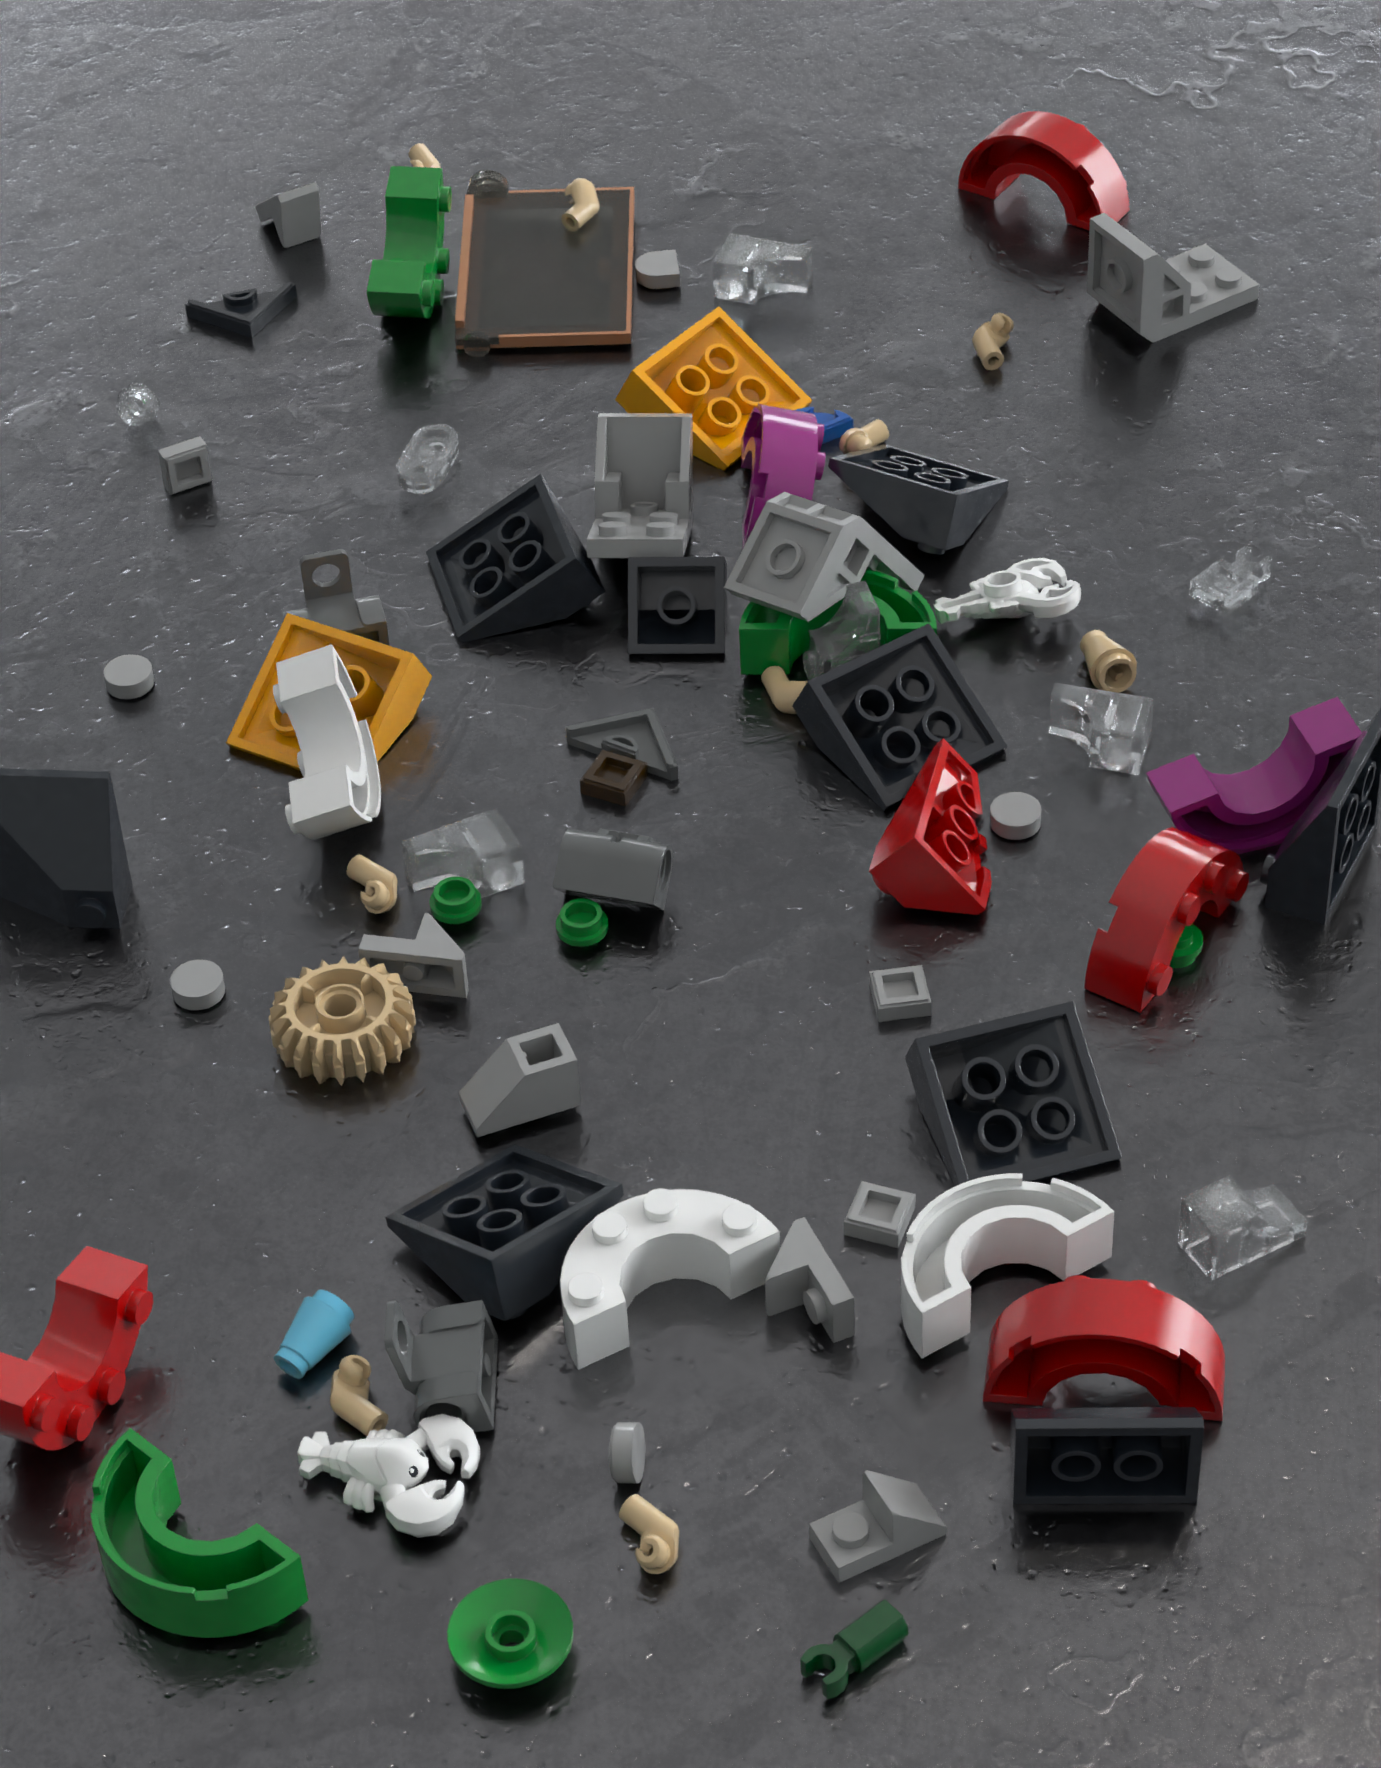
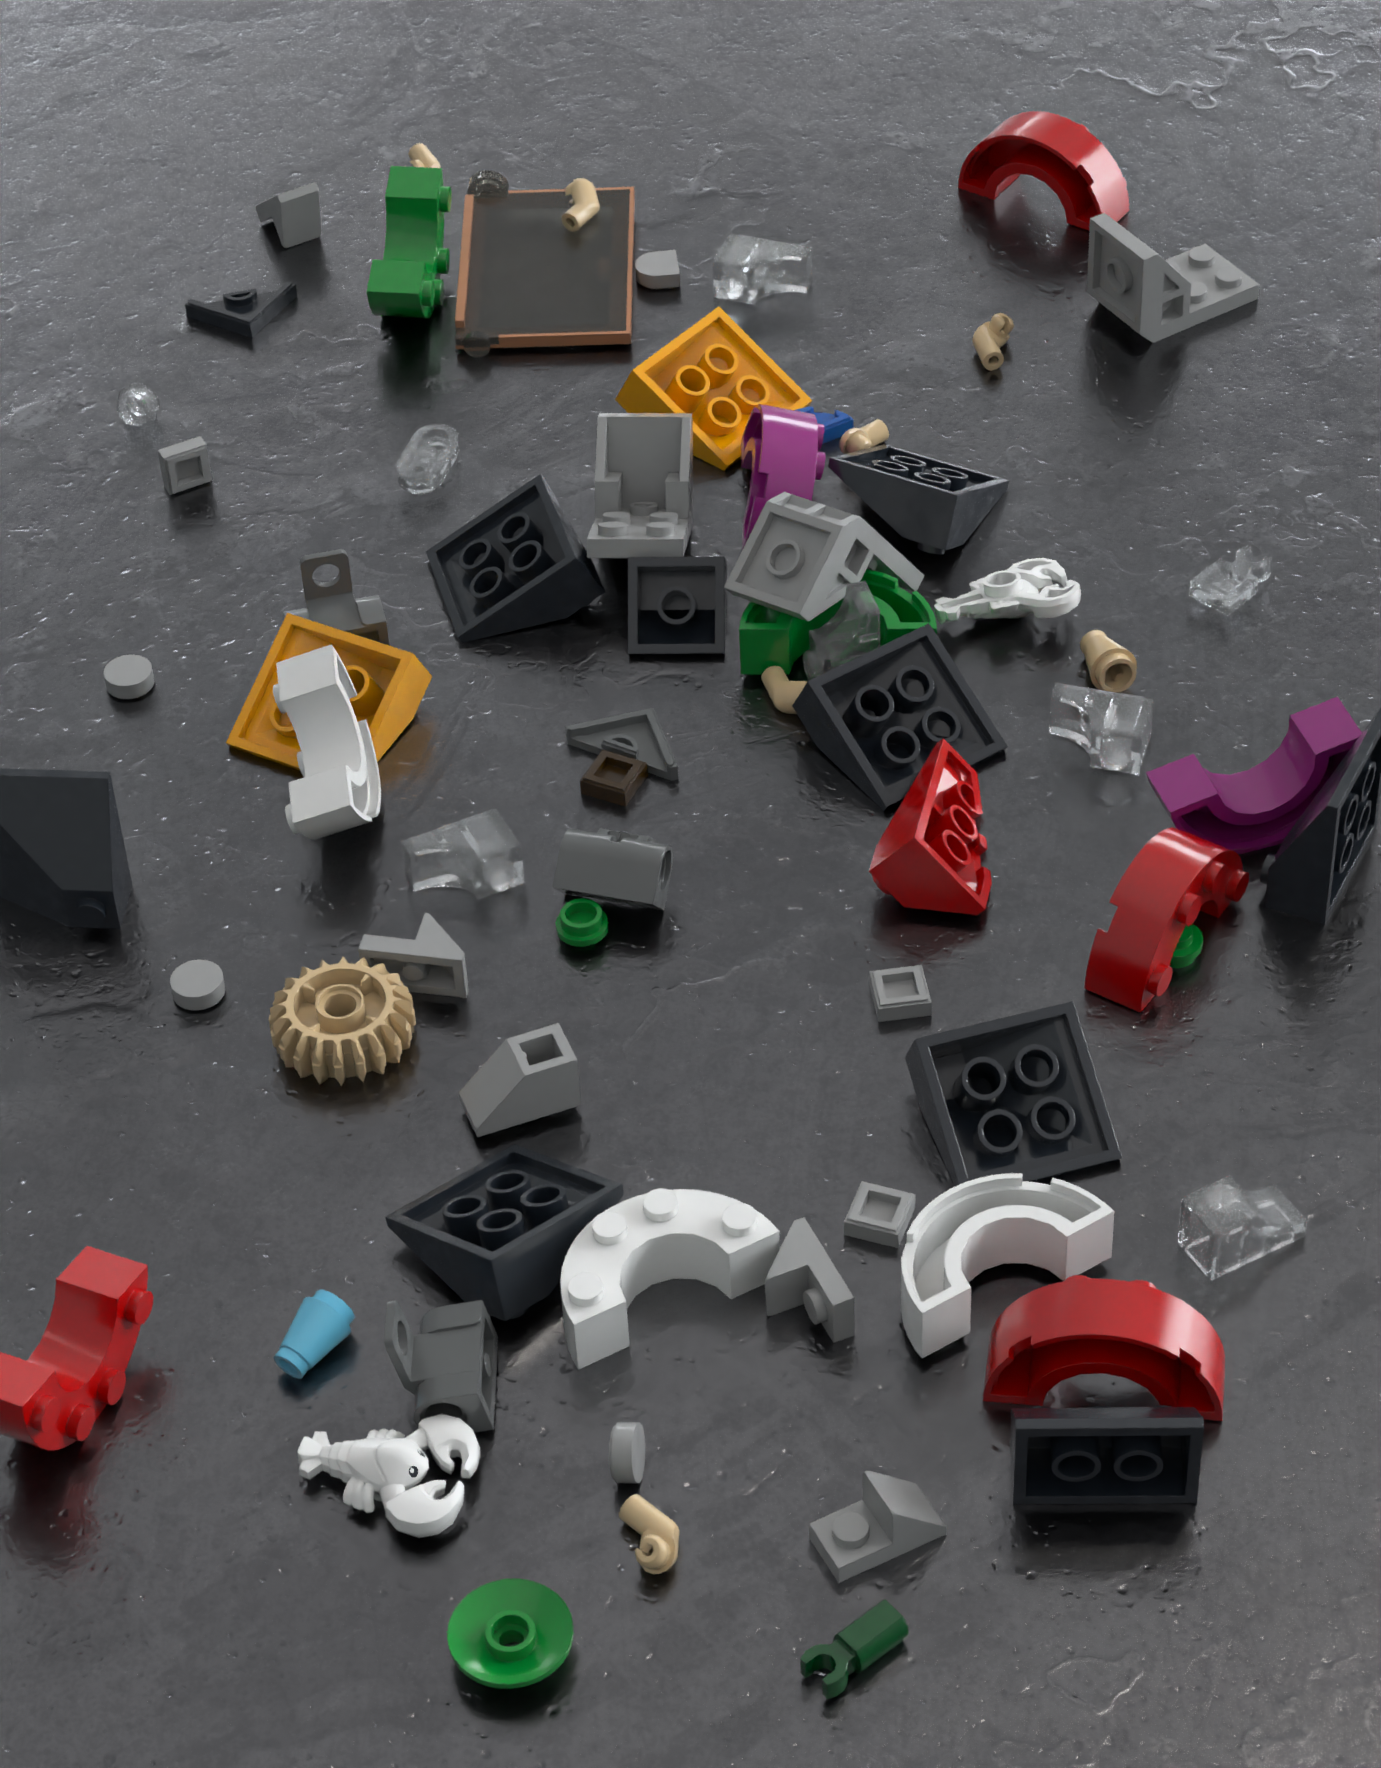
(179, 1581): green brick -> none
(351, 1393): tan arm -> none
(379, 884): tan arm -> none
(455, 900): green plate -> none
(1015, 815): light grey tile -> none

